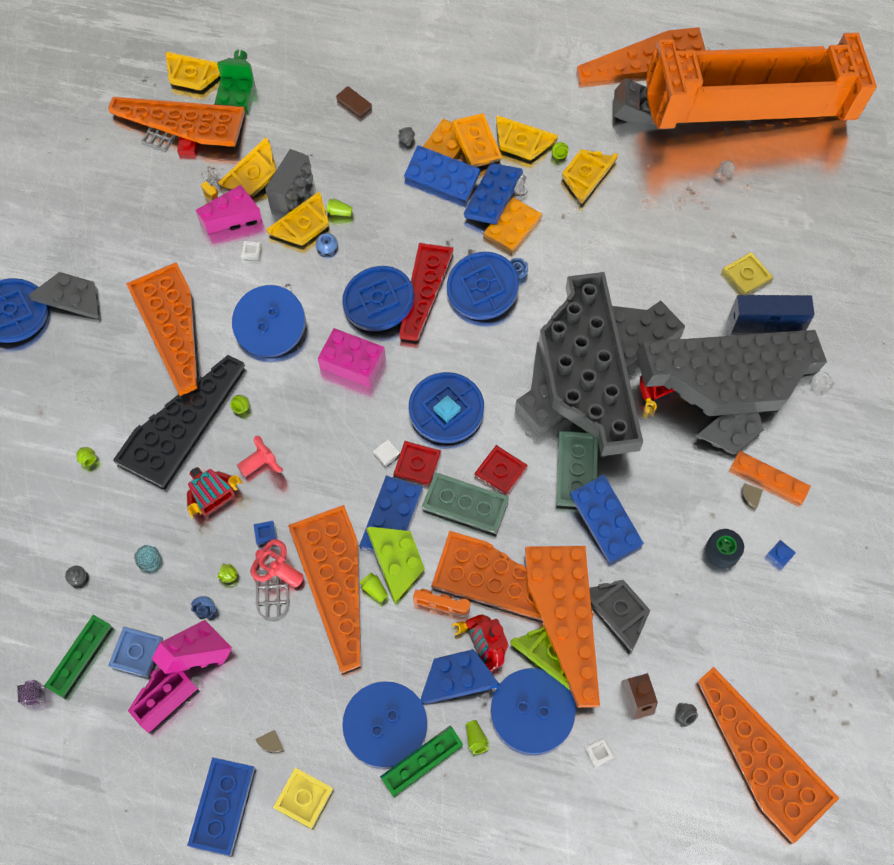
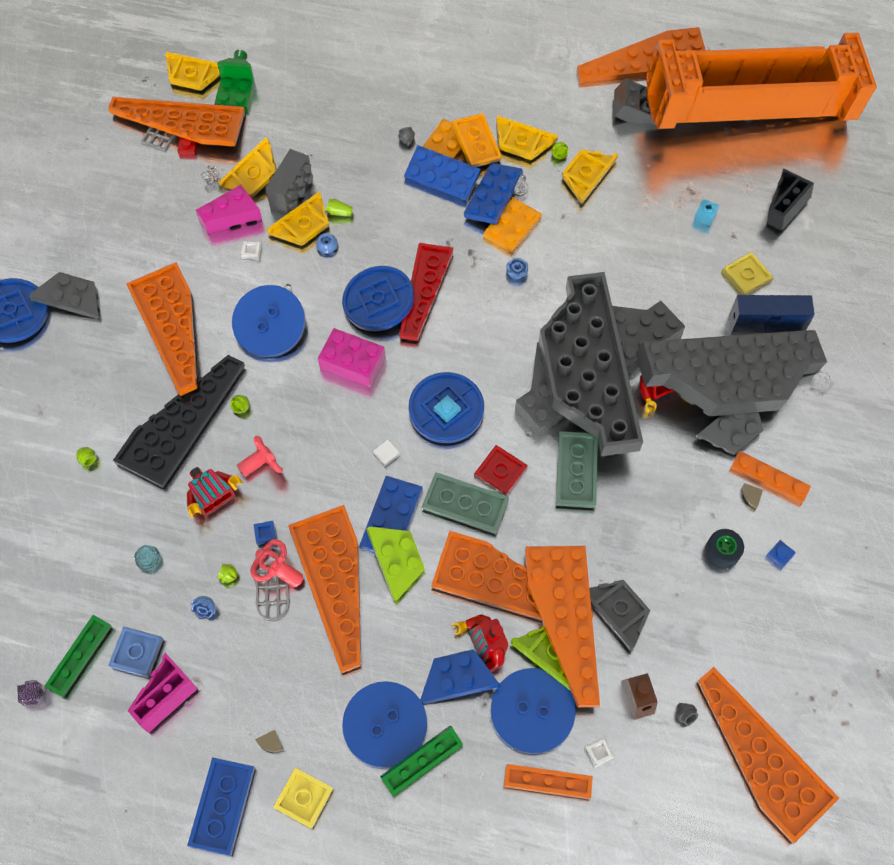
(75, 575): dark grey plate -> none
(190, 648): dark pink wedge -> none
(209, 192): yellow plate -> none
(353, 101): reddish brown tile -> none
(374, 587): lime cone -> none
(417, 463): red tile -> none
(441, 602): orange plate -> none
(476, 738): lime cone -> none
(483, 285): blue plate -> none
(548, 781): none -> orange plate
(606, 518): blue plate -> none
(706, 212): none -> medium azure plate
(725, 170): clear plate -> none
(788, 199): none -> black wedge

